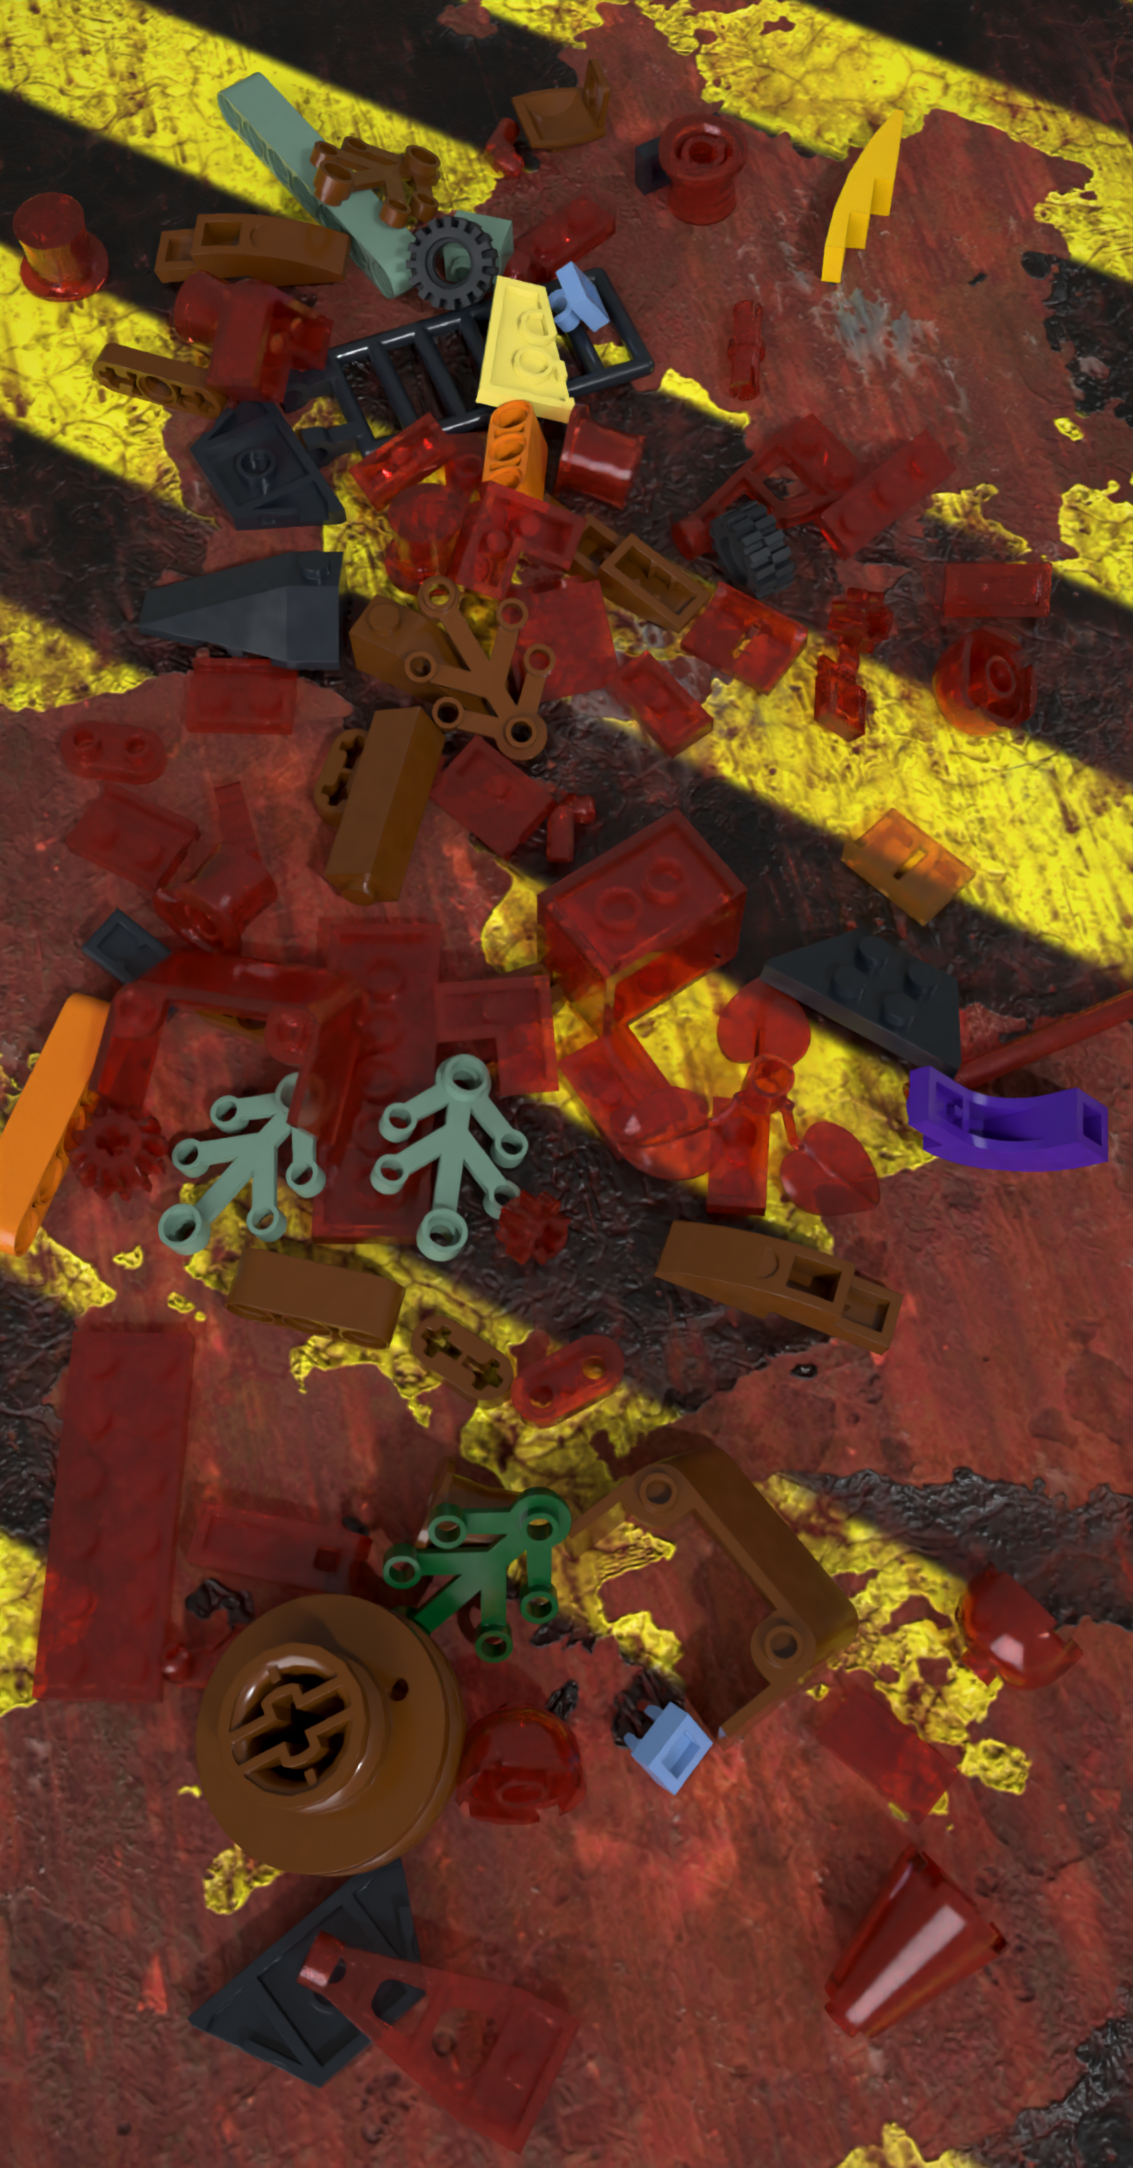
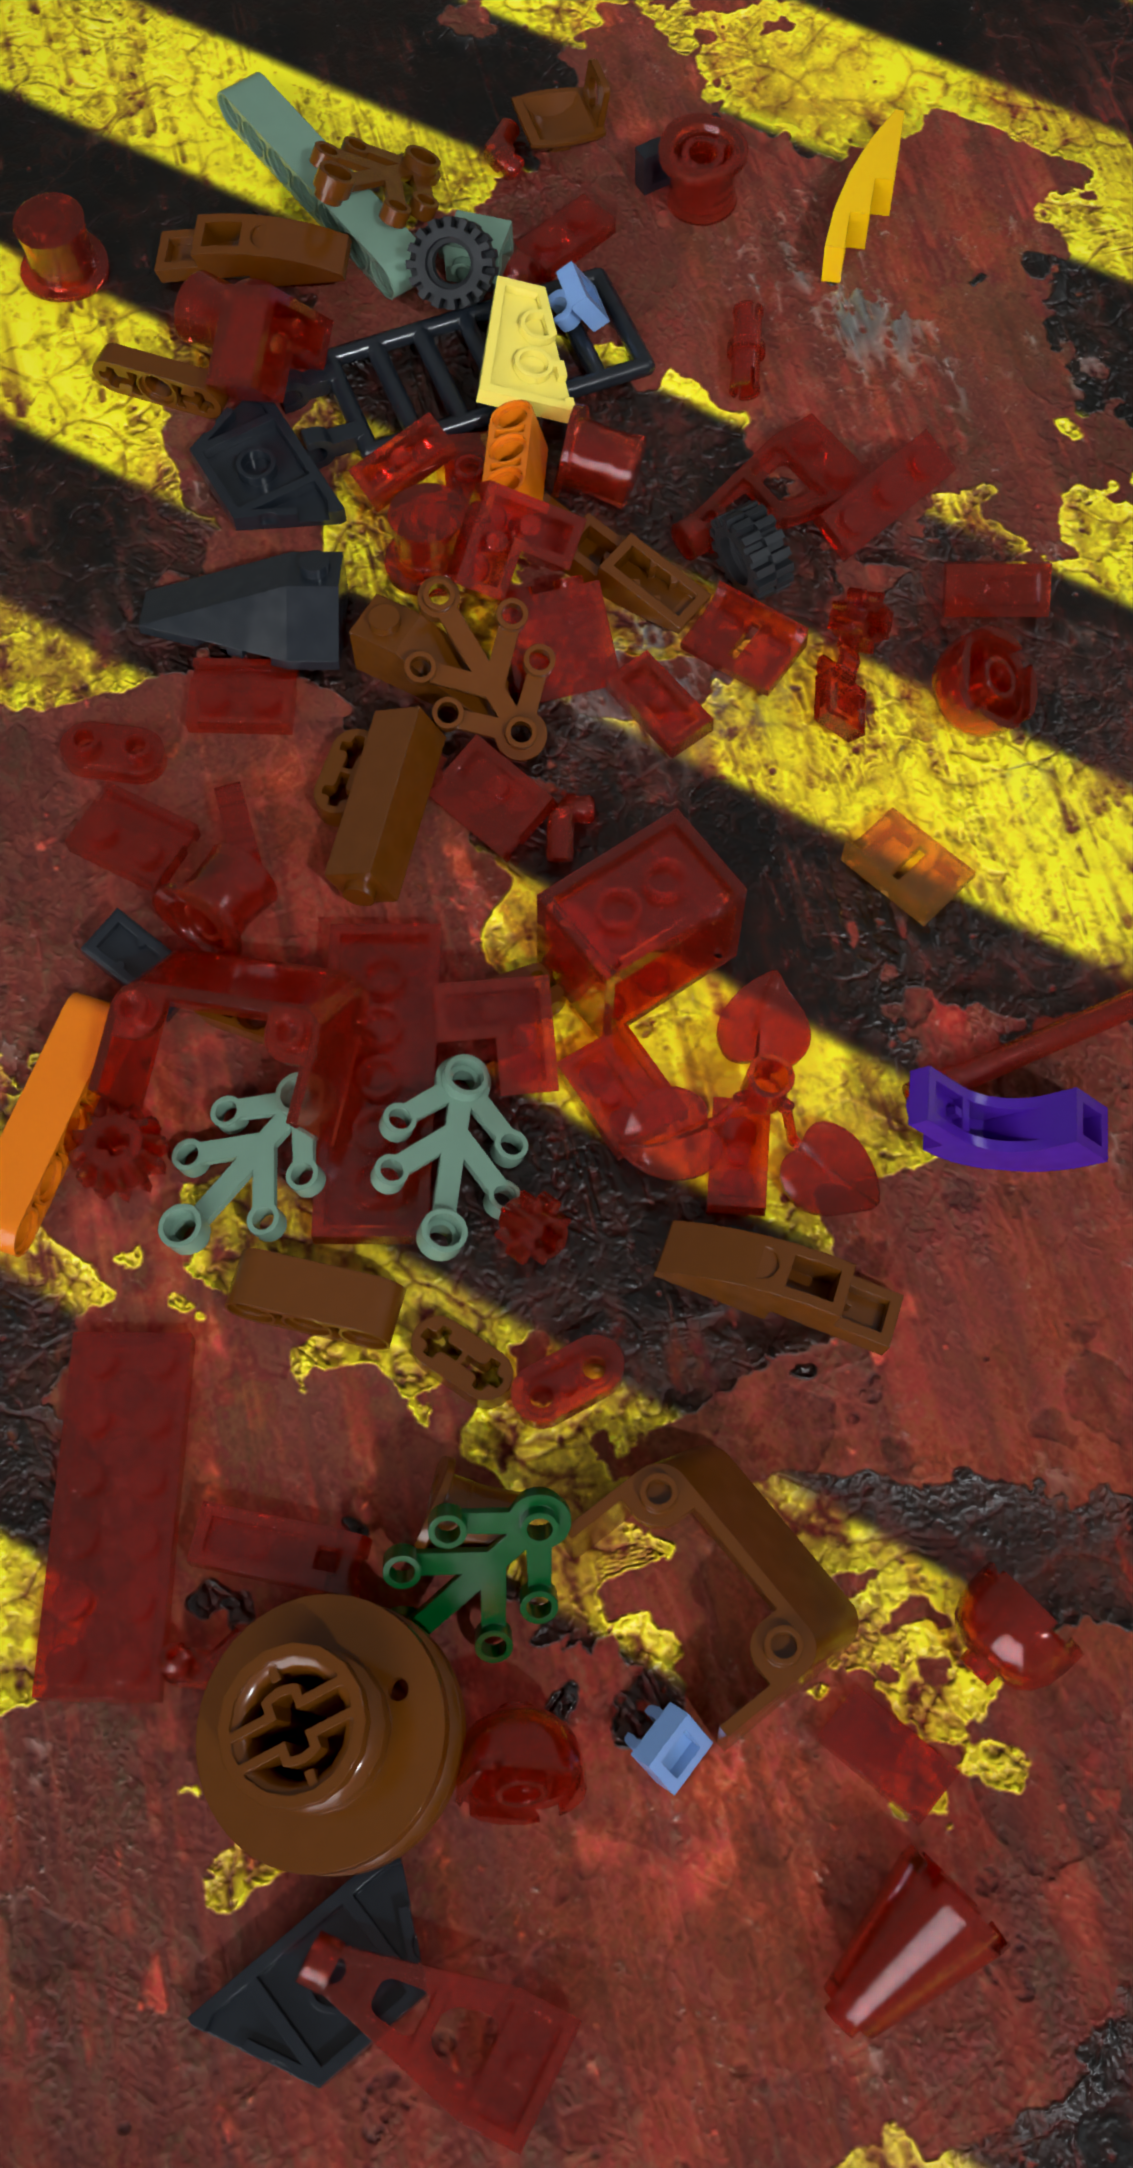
(876, 994): black wing -> none

